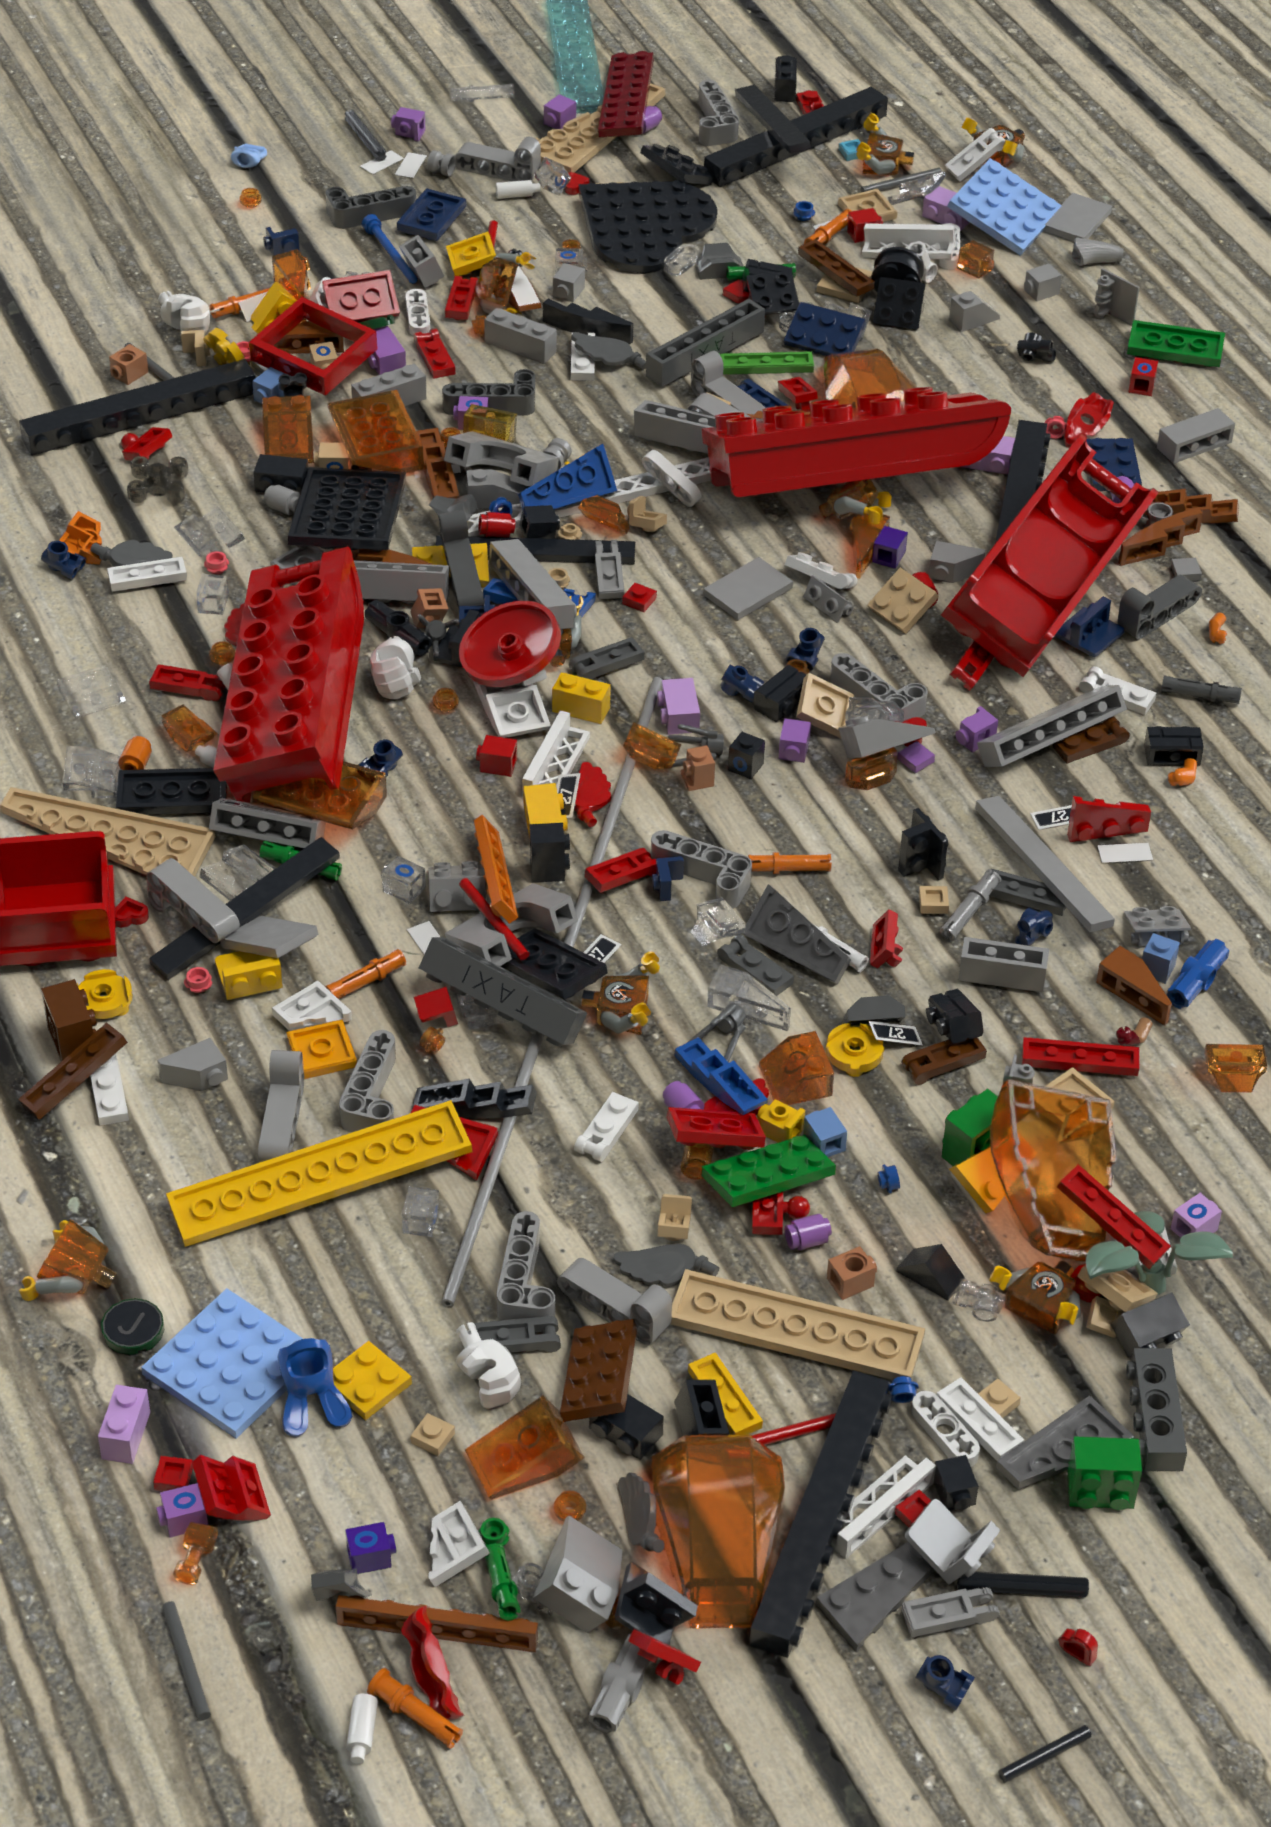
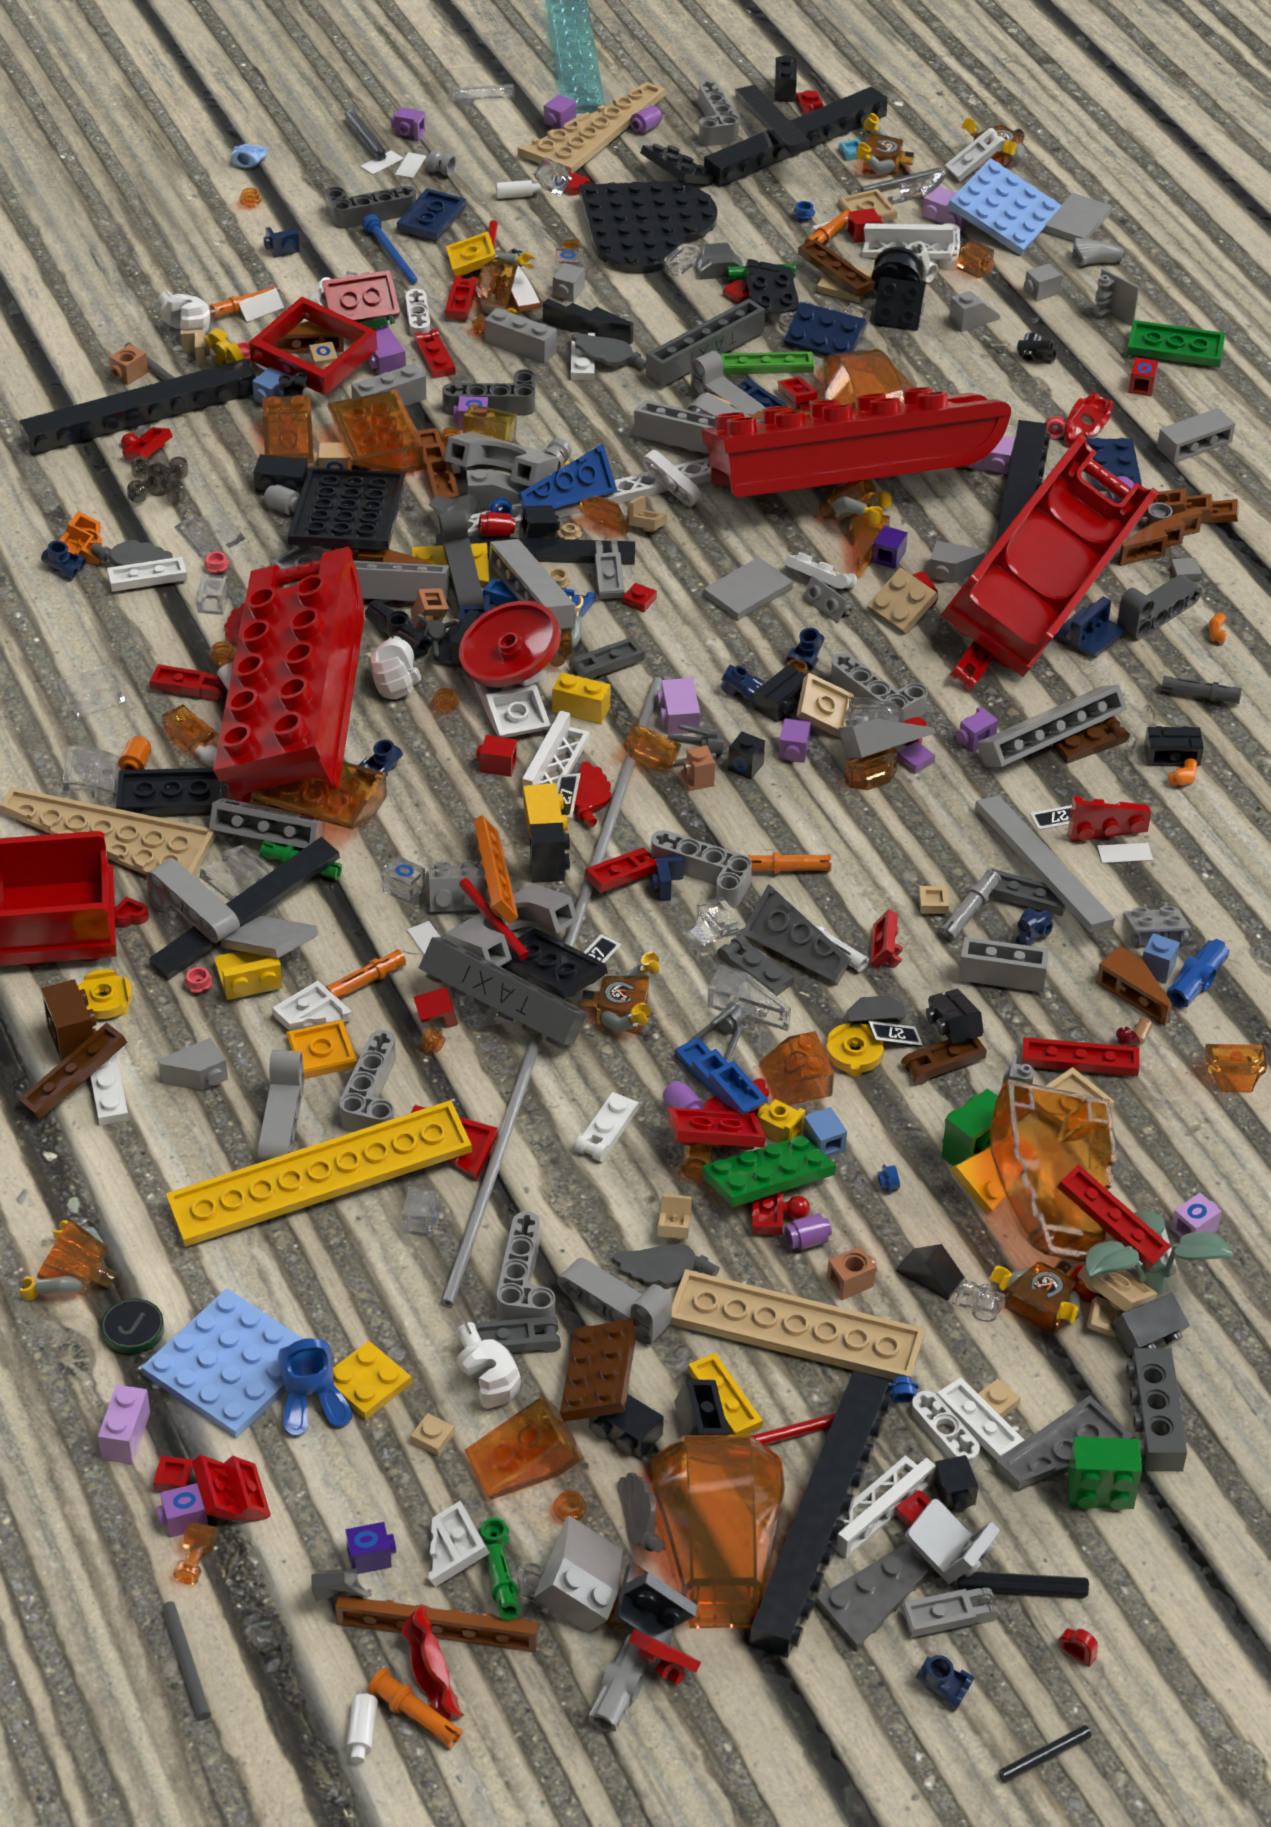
(271, 306): yellow bracket -> none
(291, 272): clear orange slope -> none
(421, 261): light grey brick -> none
(479, 1101): black slope -> none
(500, 162): light grey beam -> none
(626, 94): dark red plate -> none
(922, 847): black bracket -> none
(1135, 697): white plate -> none

